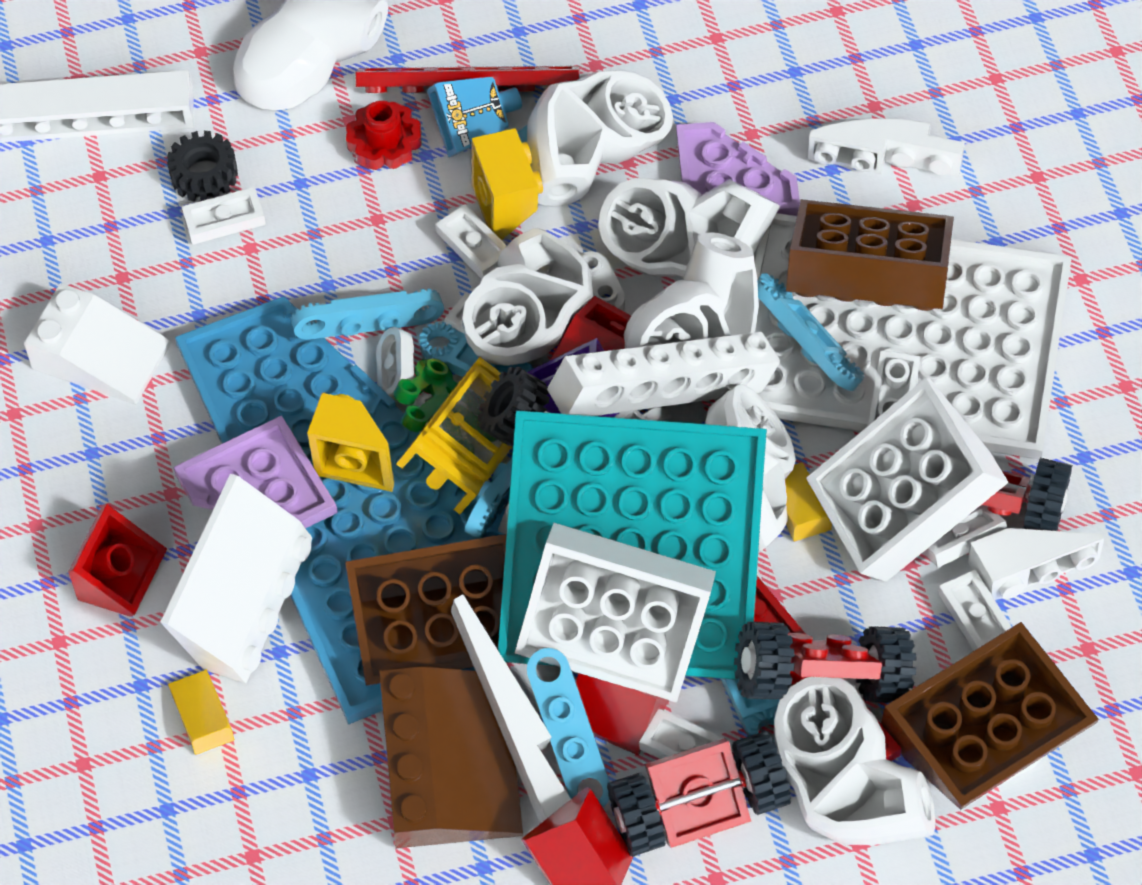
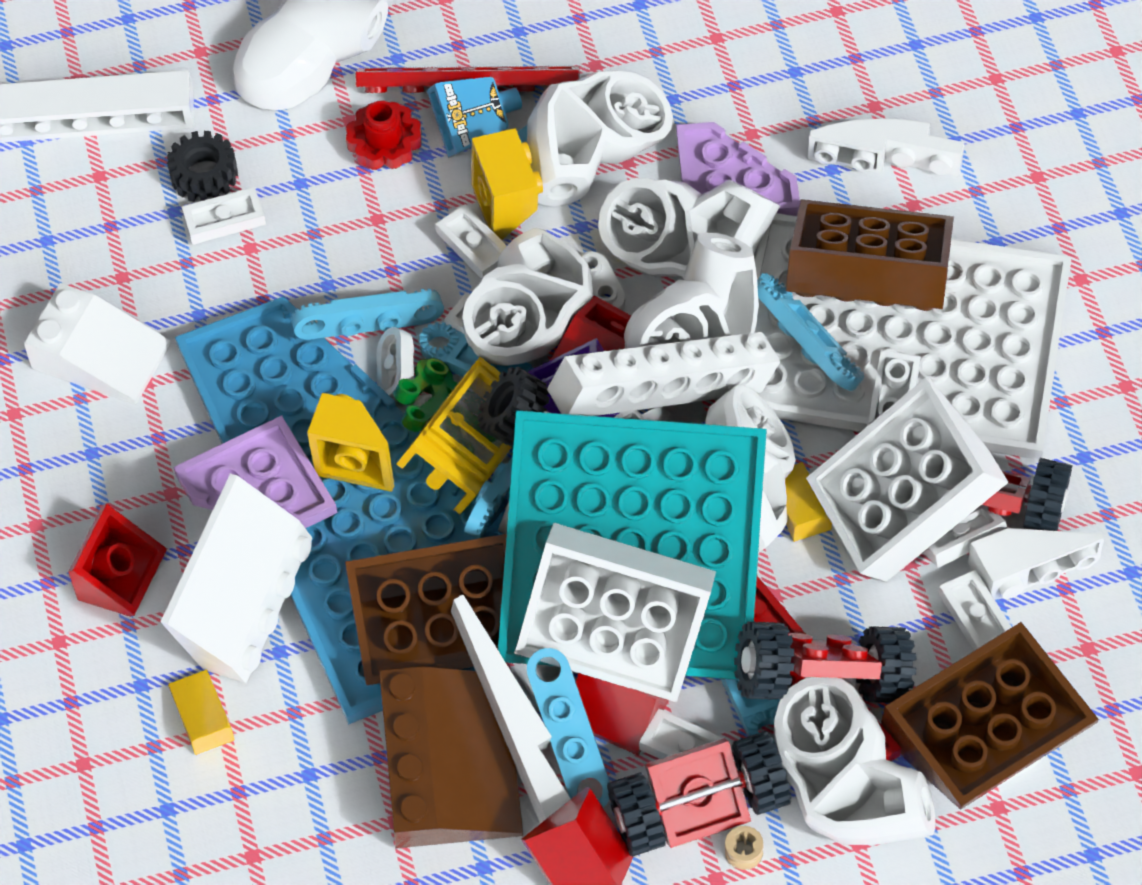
(745, 834): none -> tan bush

